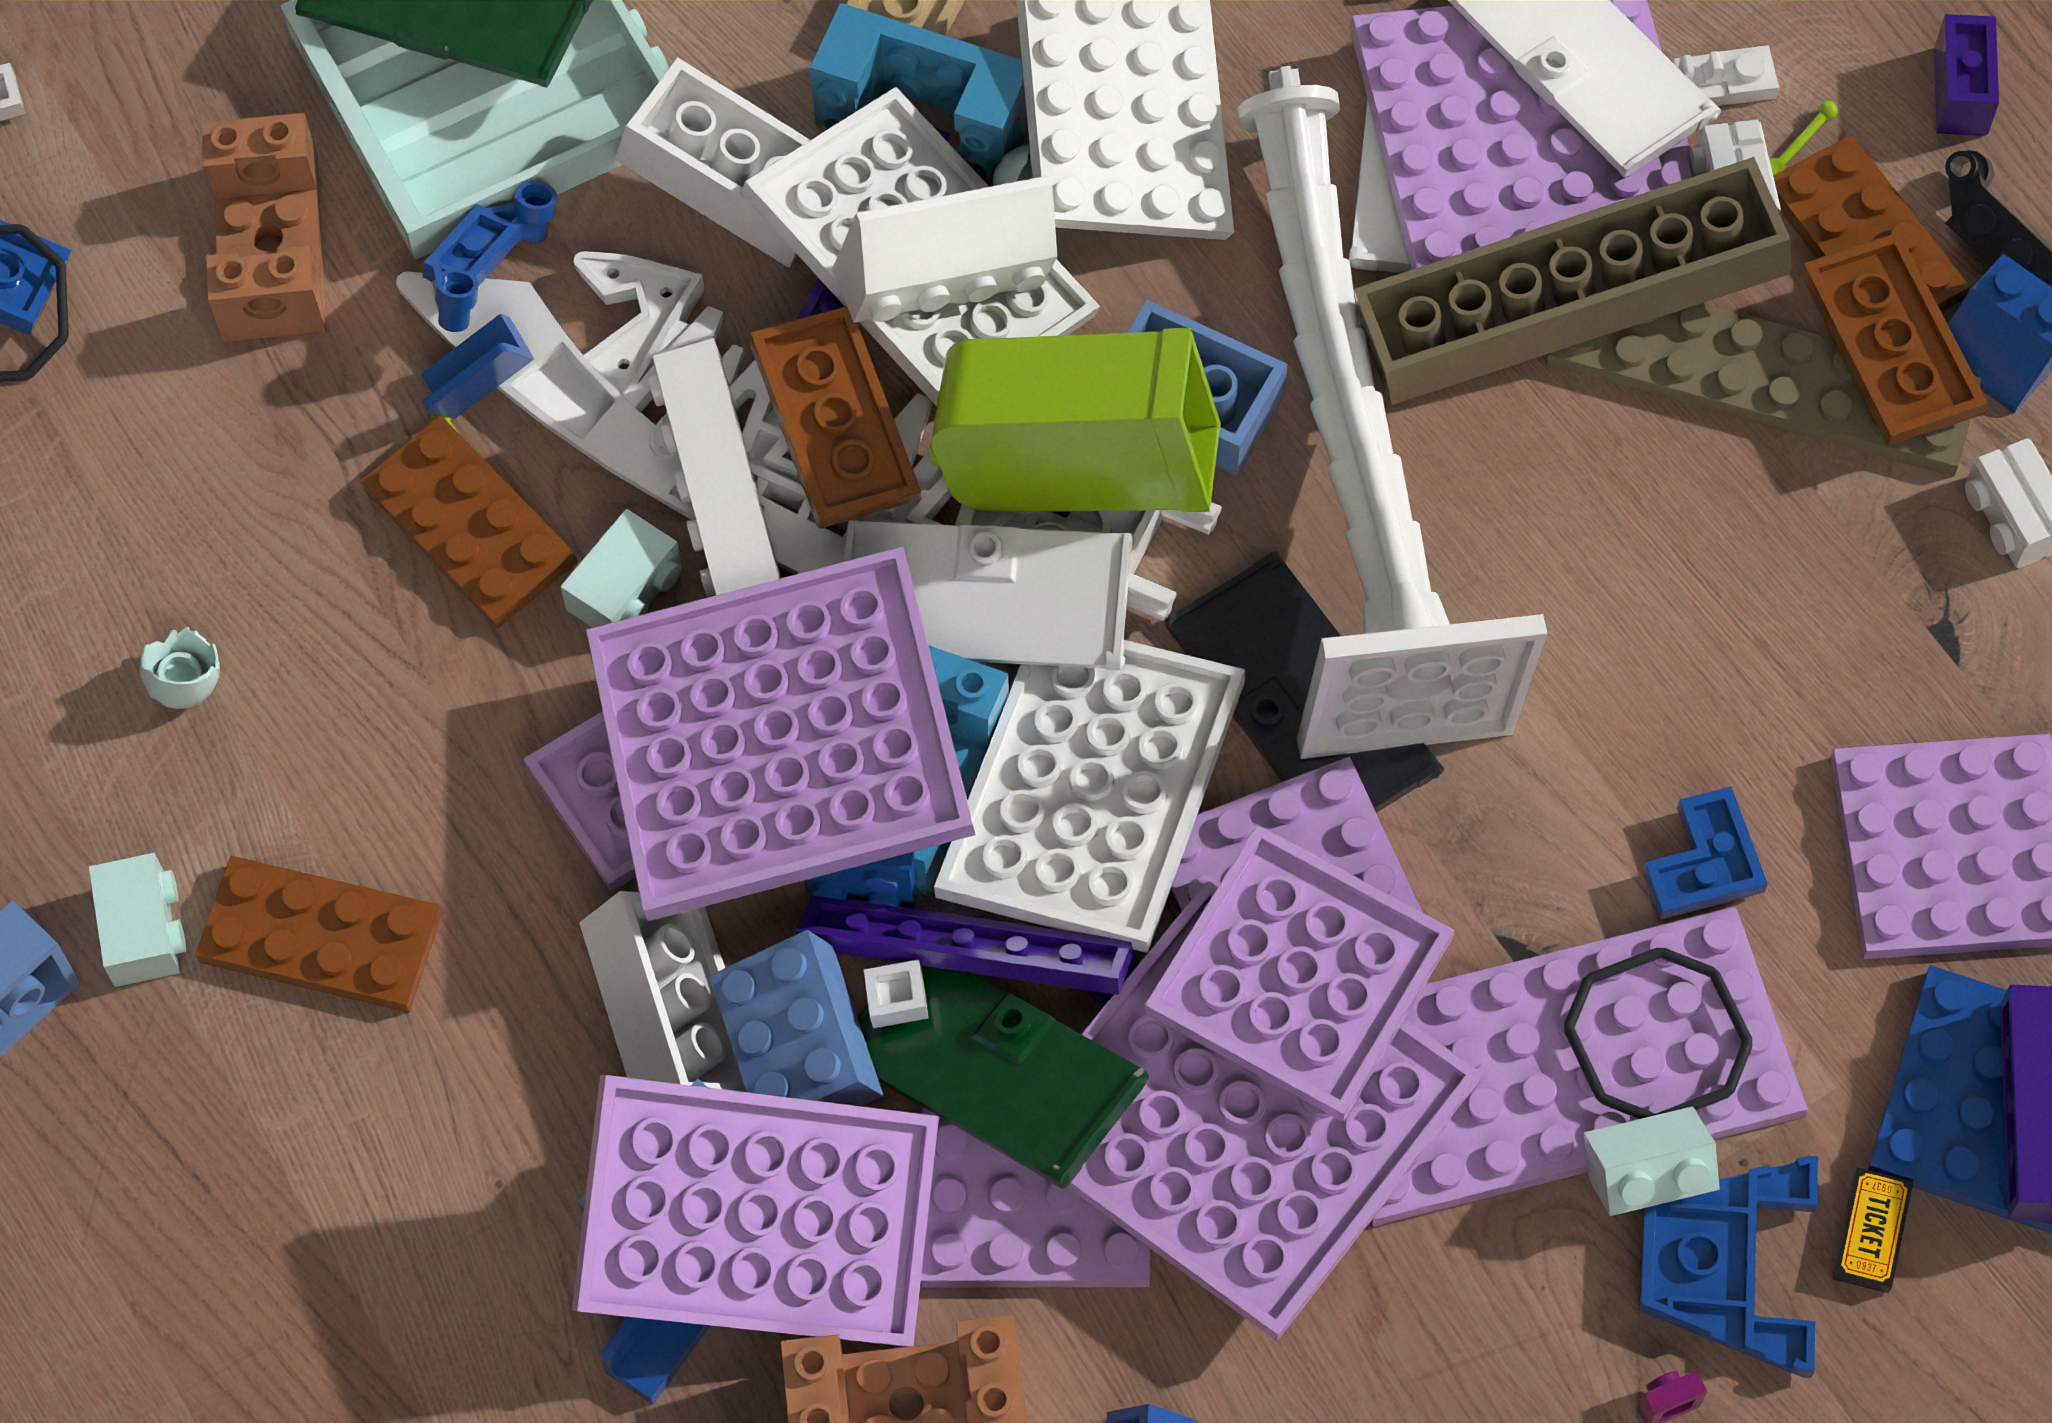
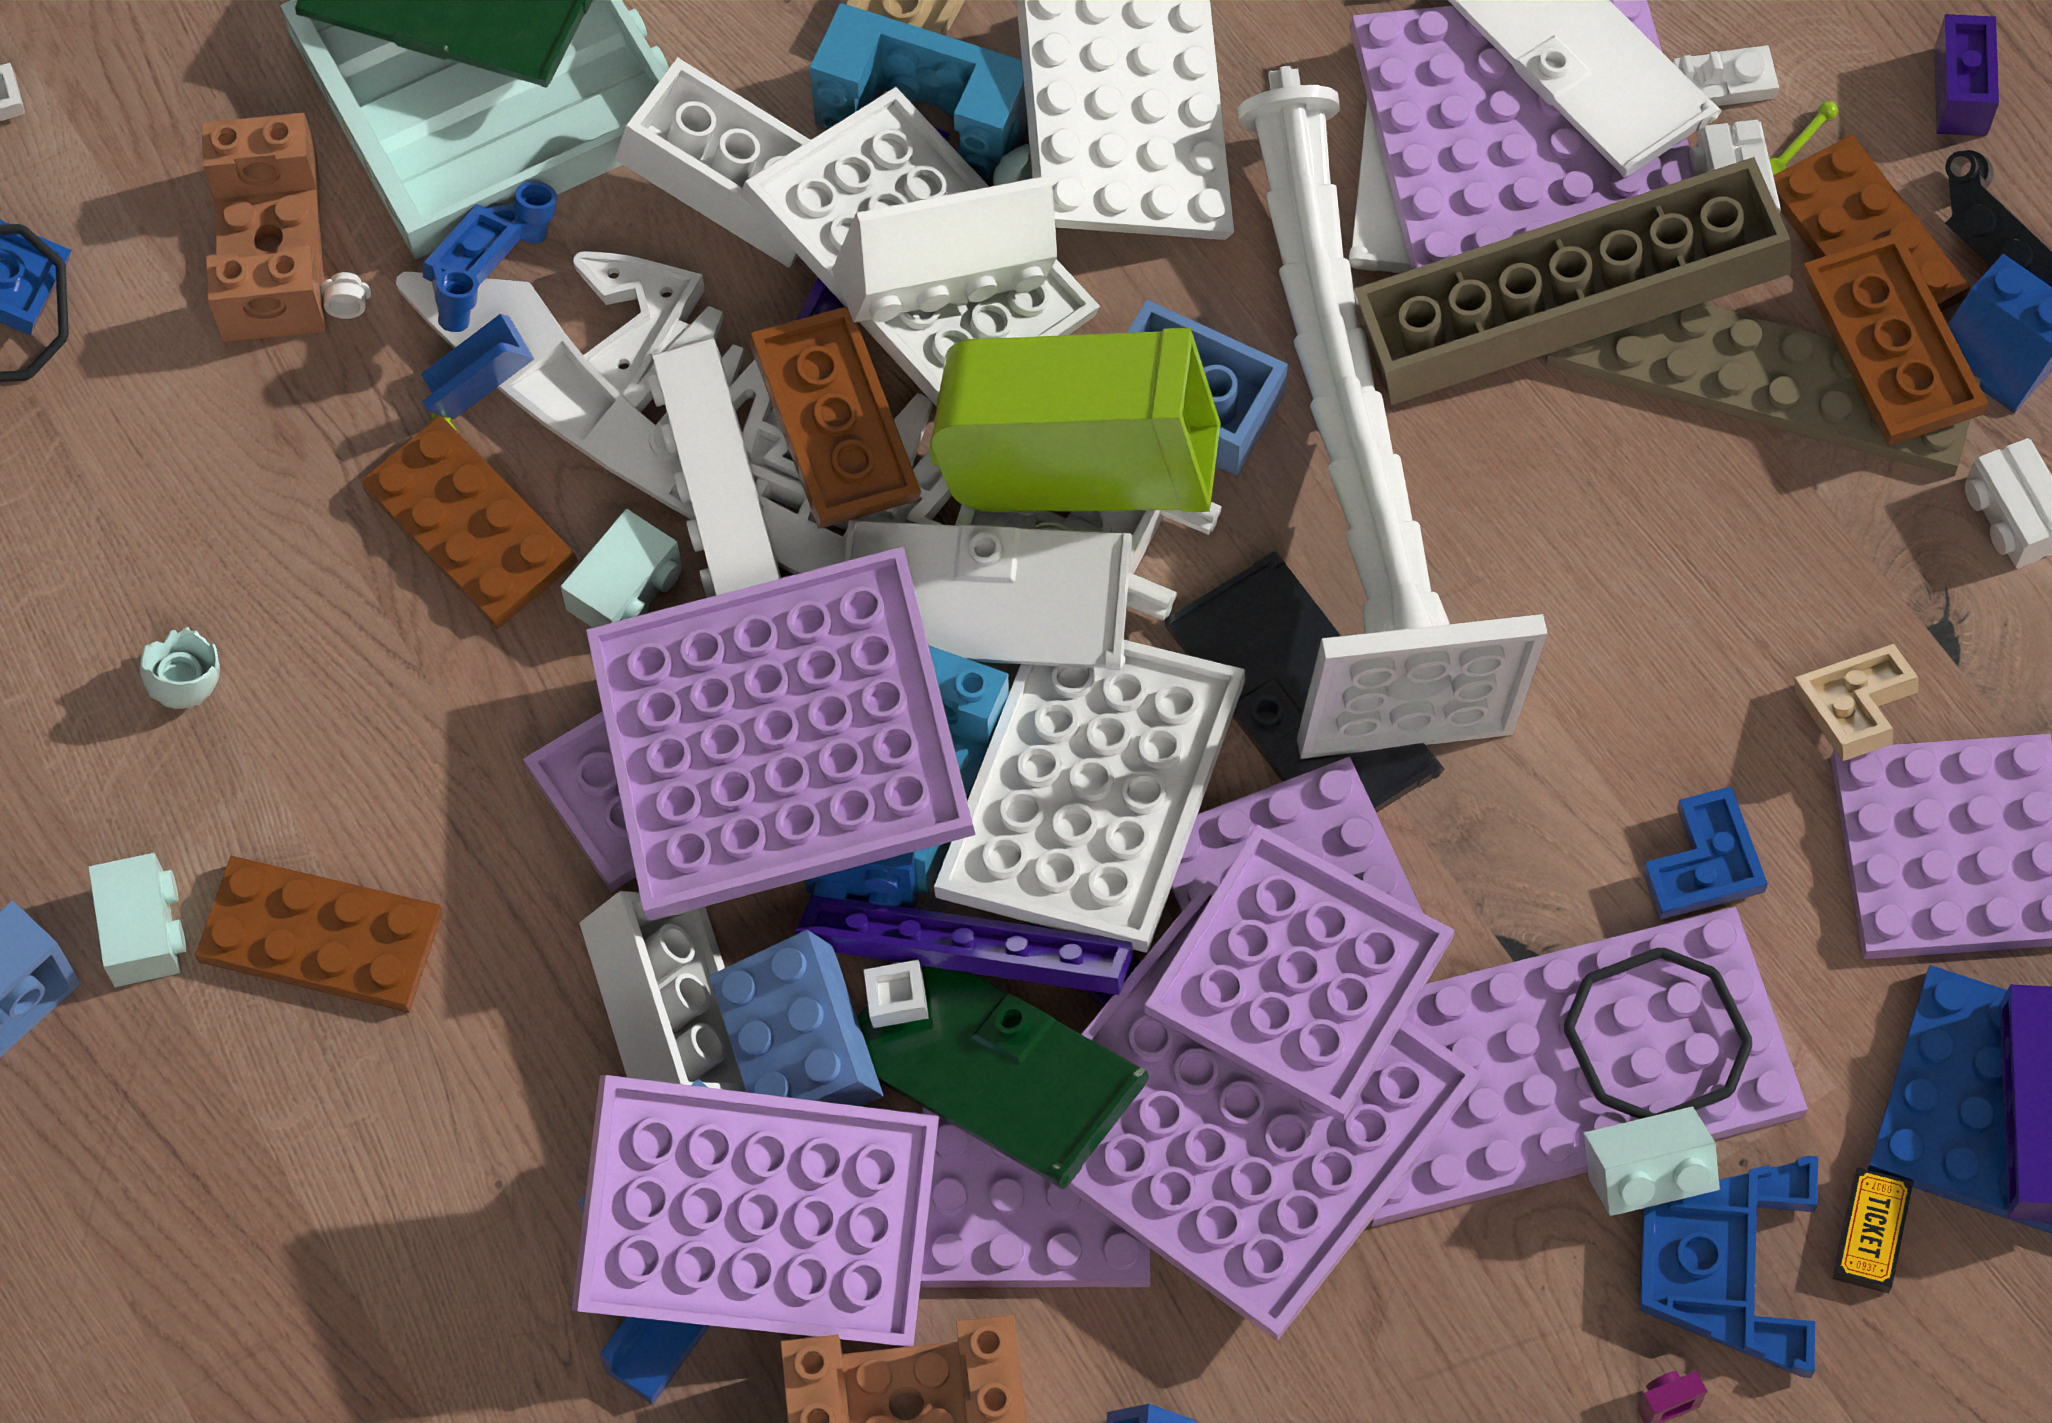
(345, 295): none -> white plate
(1847, 699): none -> tan plate

